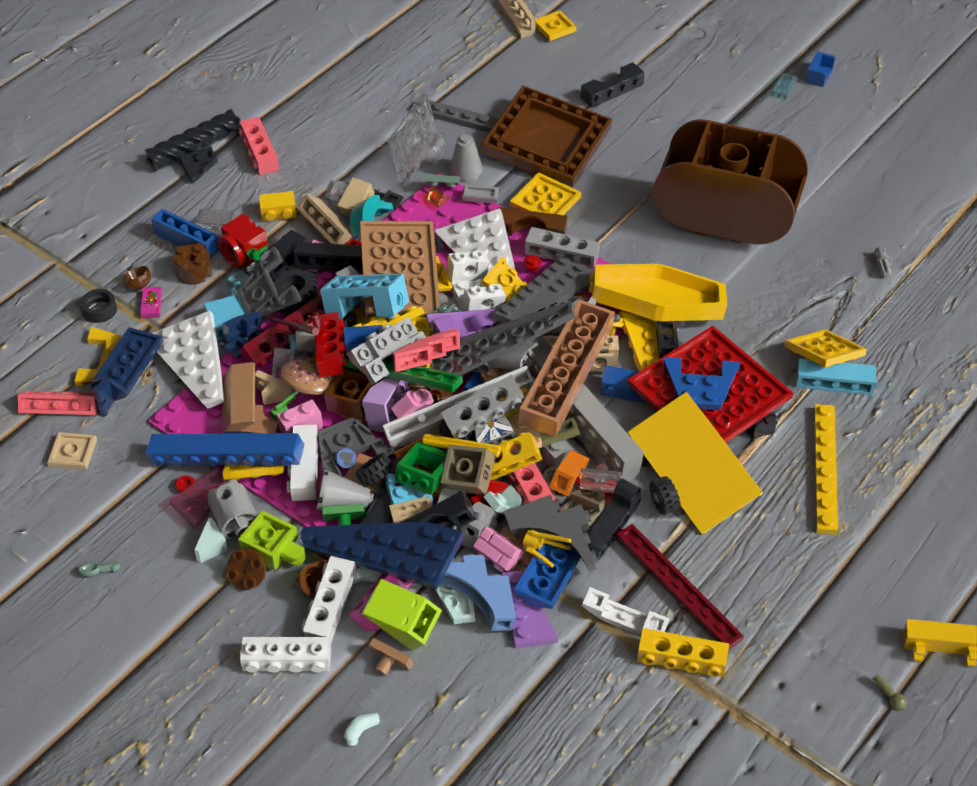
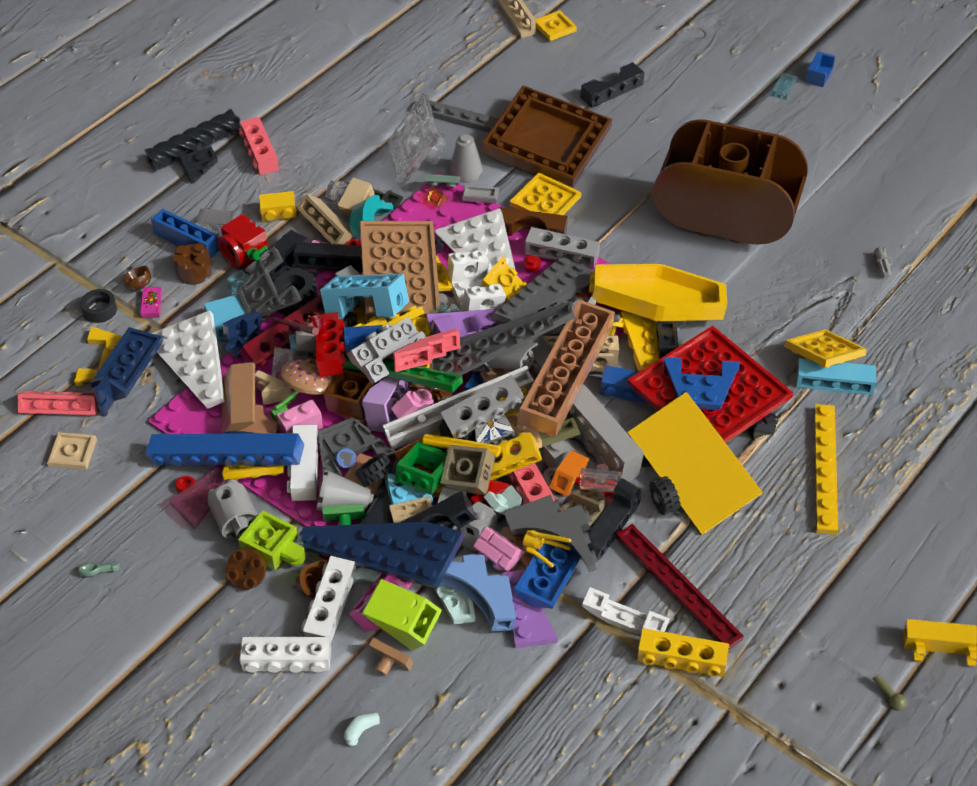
(210, 542): light aqua slope -> none

